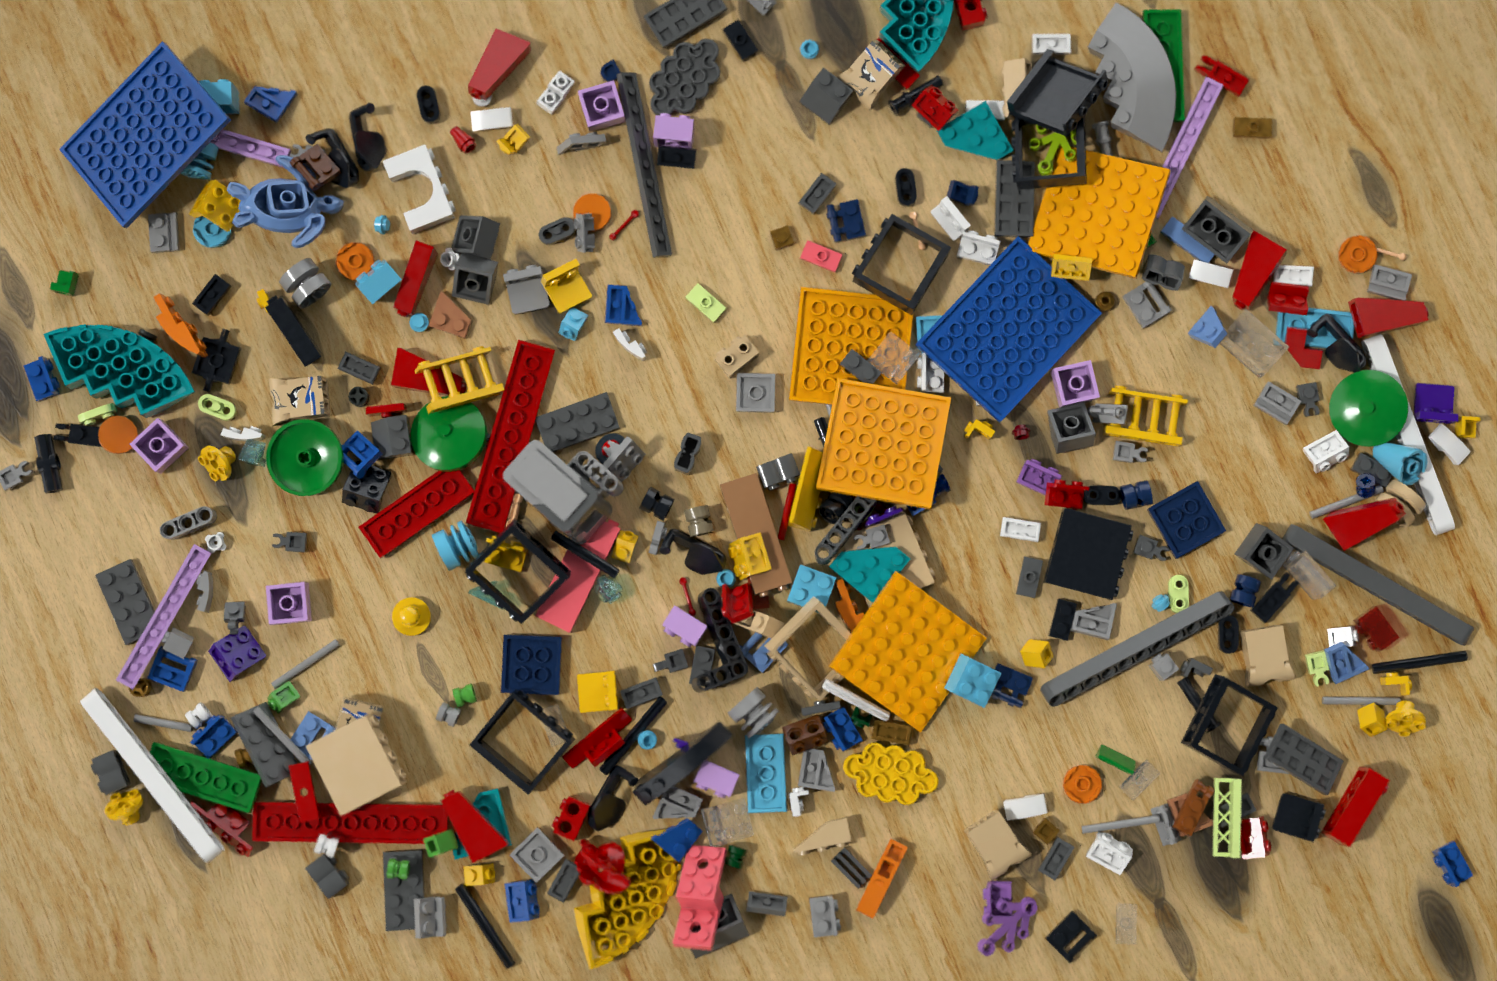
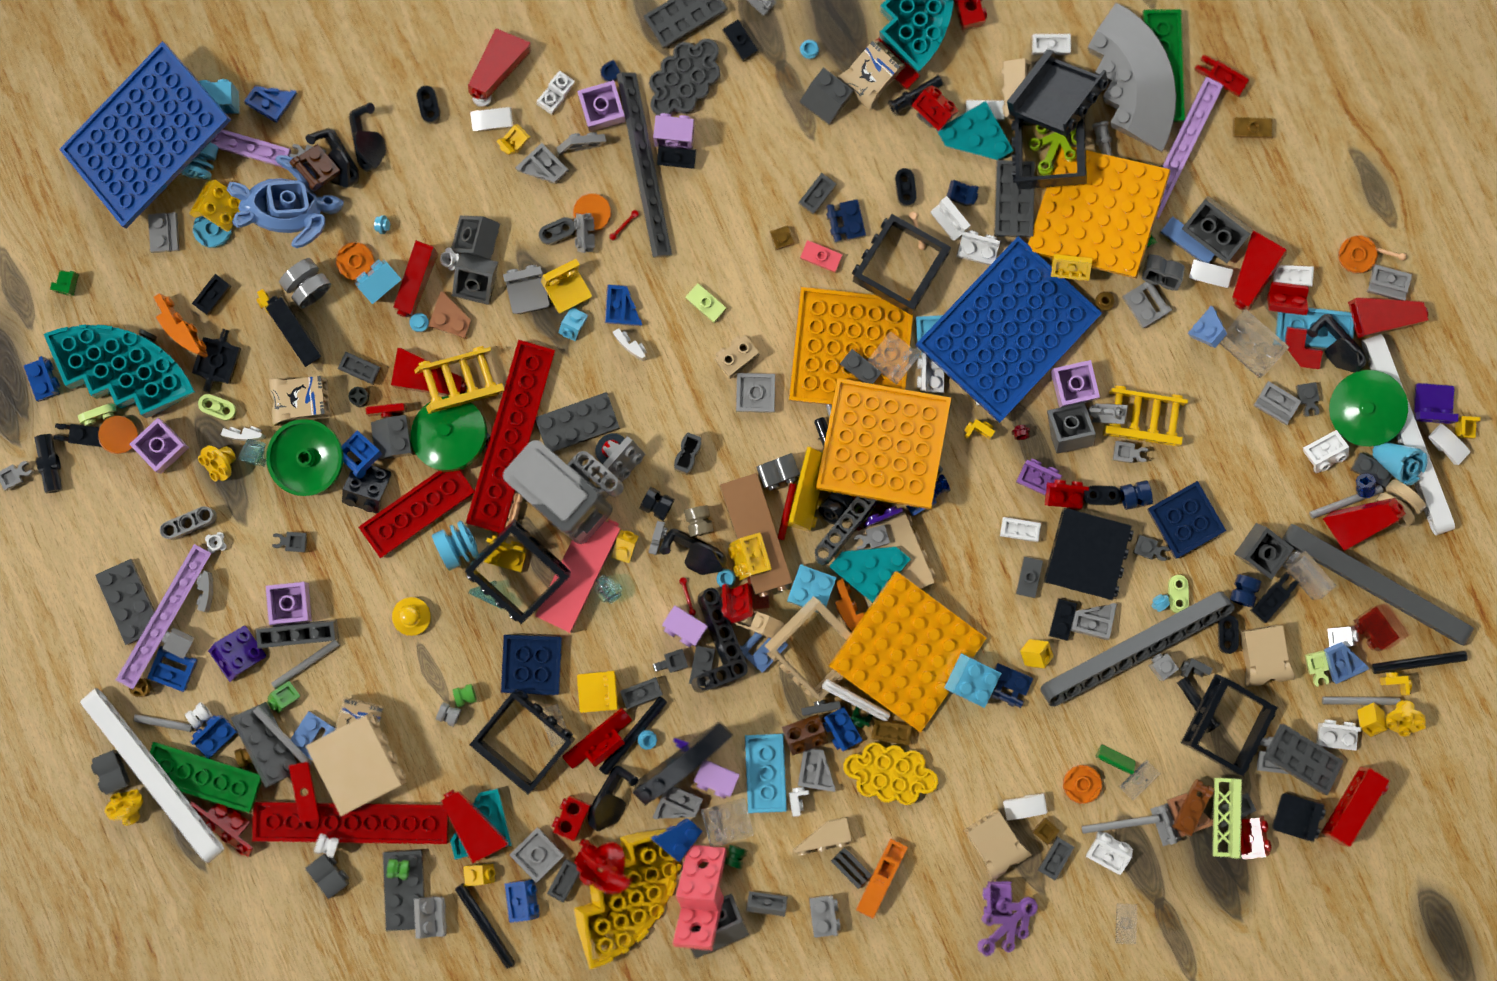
(233, 614): dark grey plate -> none
(297, 633): none -> dark grey brick
(420, 162): white arch -> none
(440, 843): bright green brick -> none
(463, 140): red cone -> none
(542, 165): none -> light grey wing
(585, 554): black axle -> none
(753, 712): light grey wheel -> none
(1066, 931): black plate -> none
(1337, 736): none -> white bracket
(1452, 864): blue bracket -> none

